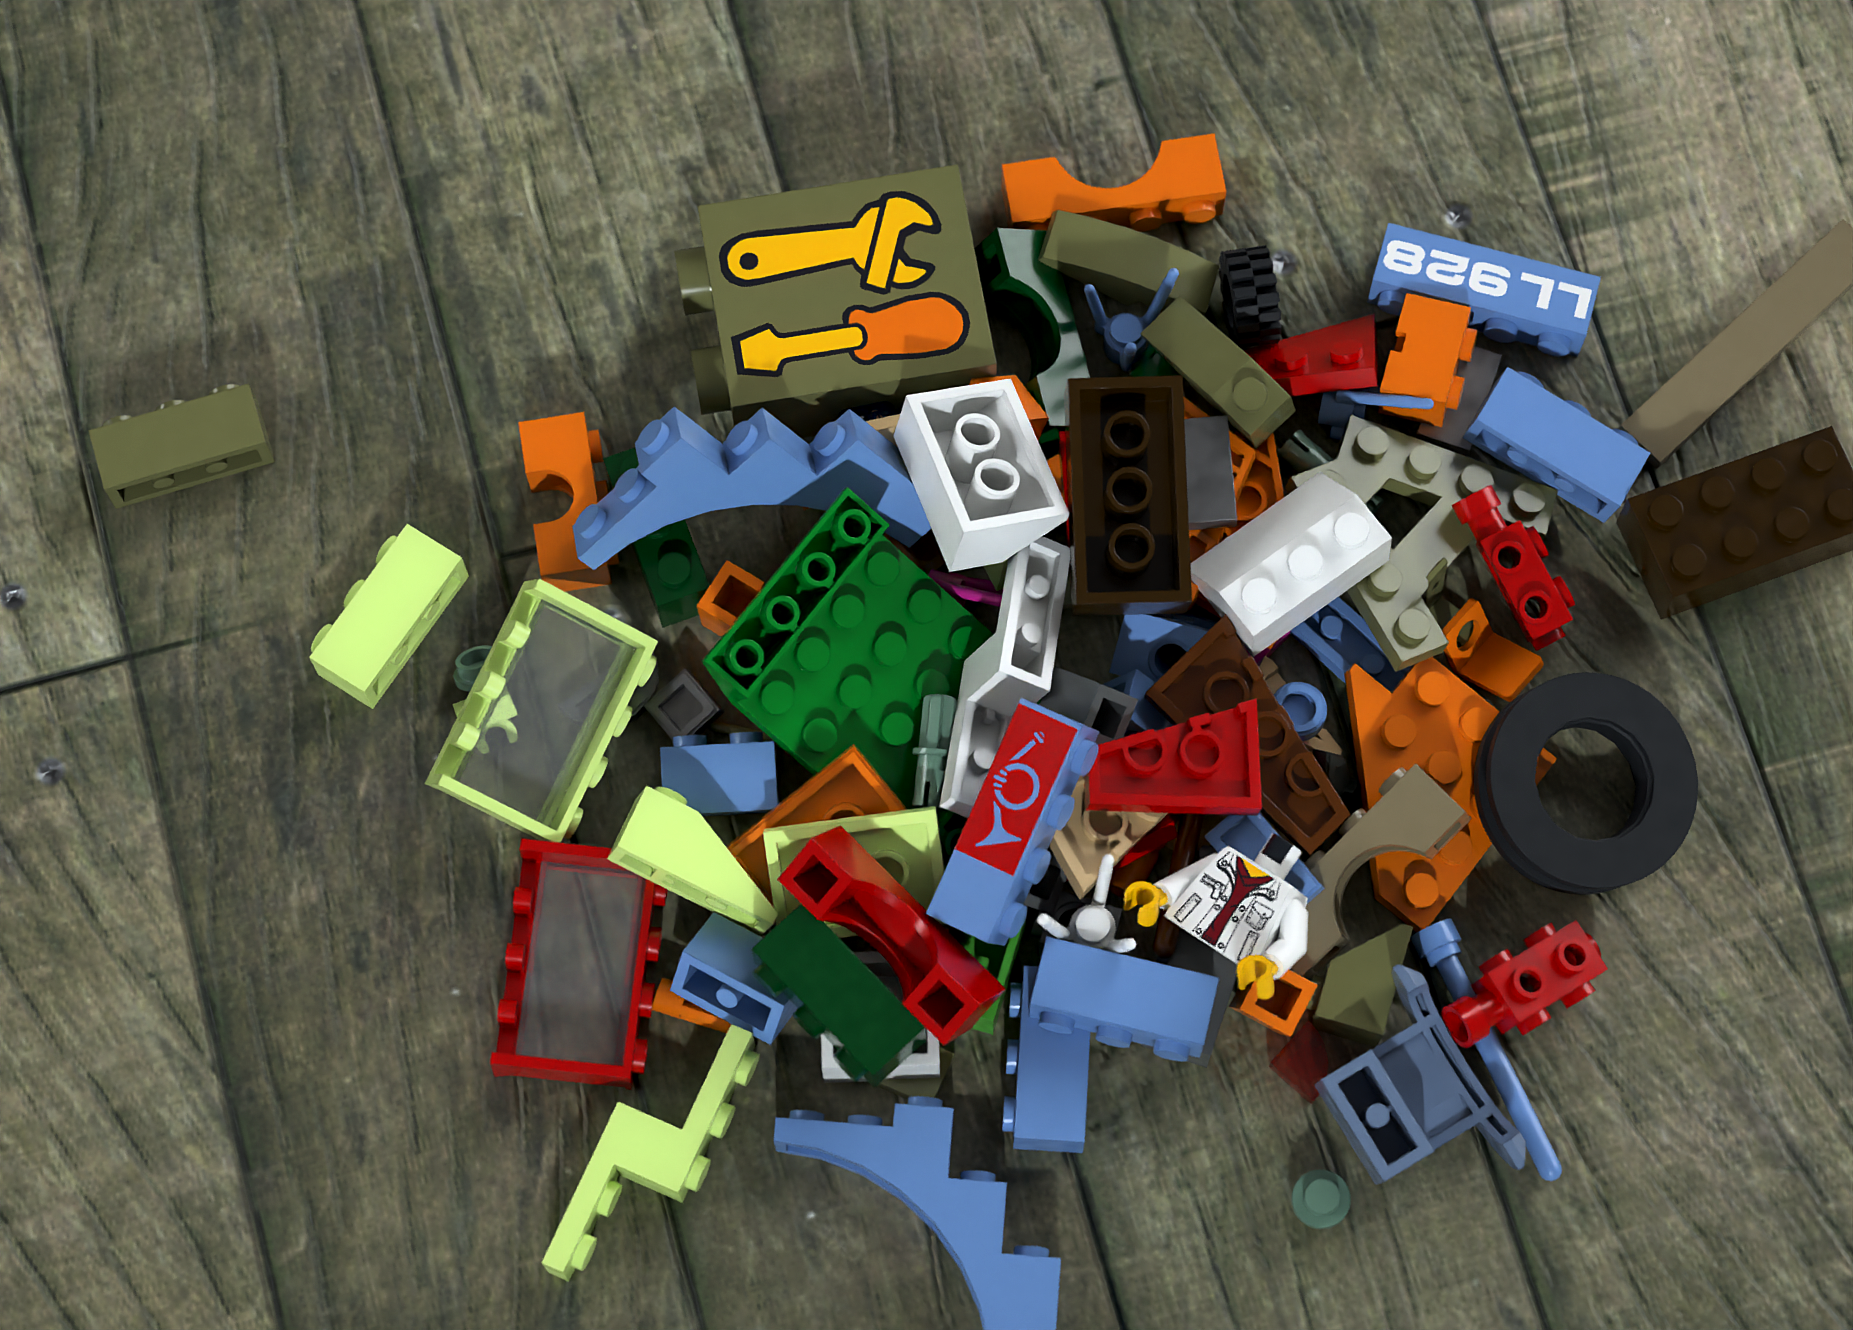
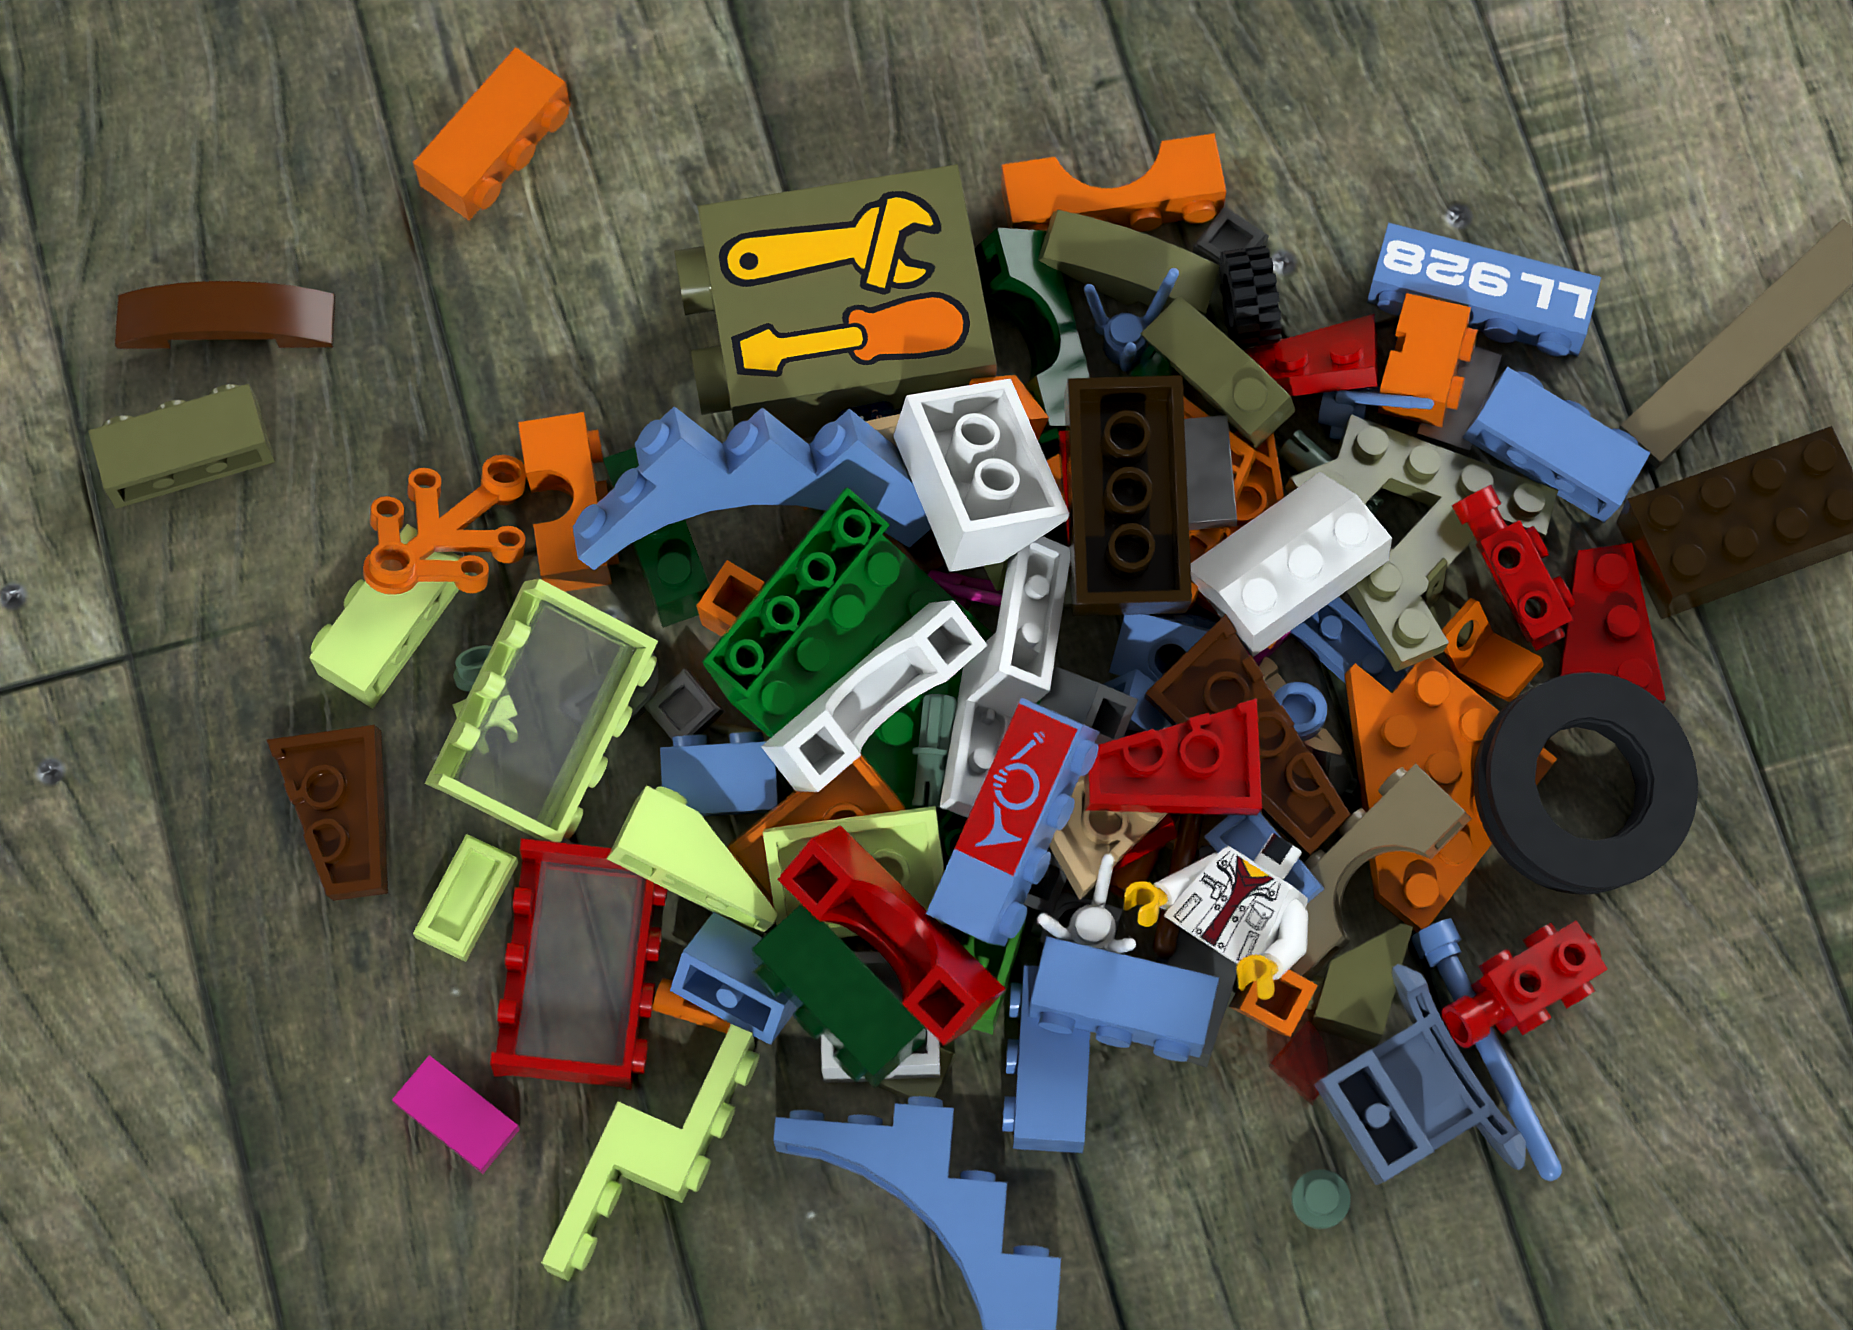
(225, 312): none -> reddish brown slope
(340, 802): none -> reddish brown wing
(399, 566): none -> orange plant
(456, 1114): none -> dark pink tile
(466, 897): none -> yellowish green tile
(493, 134): none -> orange brick
(839, 722): none -> white arch
(1227, 233): none -> dark grey tile
(1610, 620): none -> red wing

